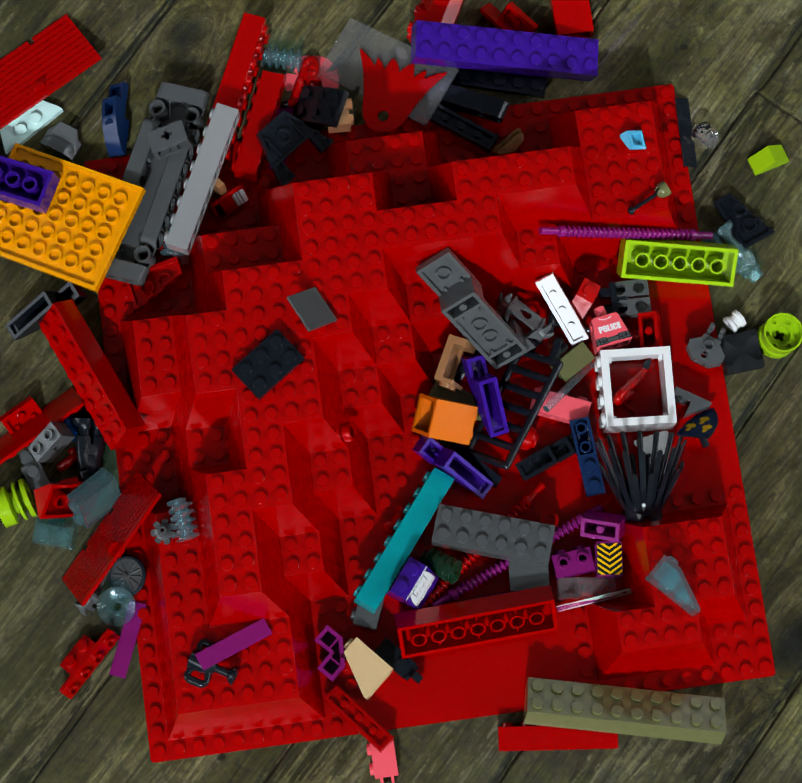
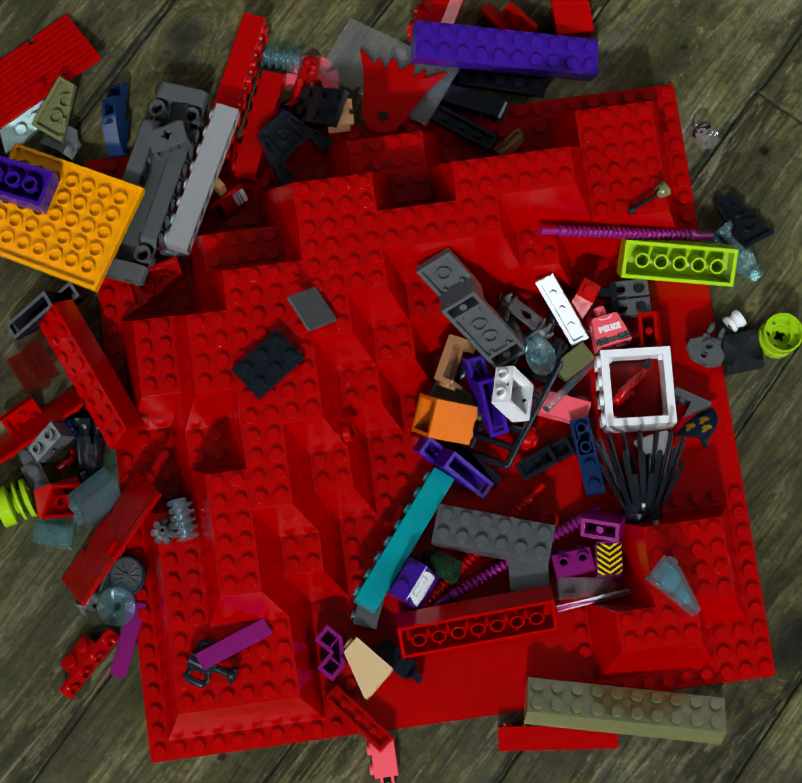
(33, 367): none -> clear red bracket
(56, 110): none -> olive wing
(513, 406): none -> white window
(540, 356): none -> clear light blue dish
(633, 139): medium azure slope -> none
(685, 132): black sticker -> none
(767, 159): lime slope -> none

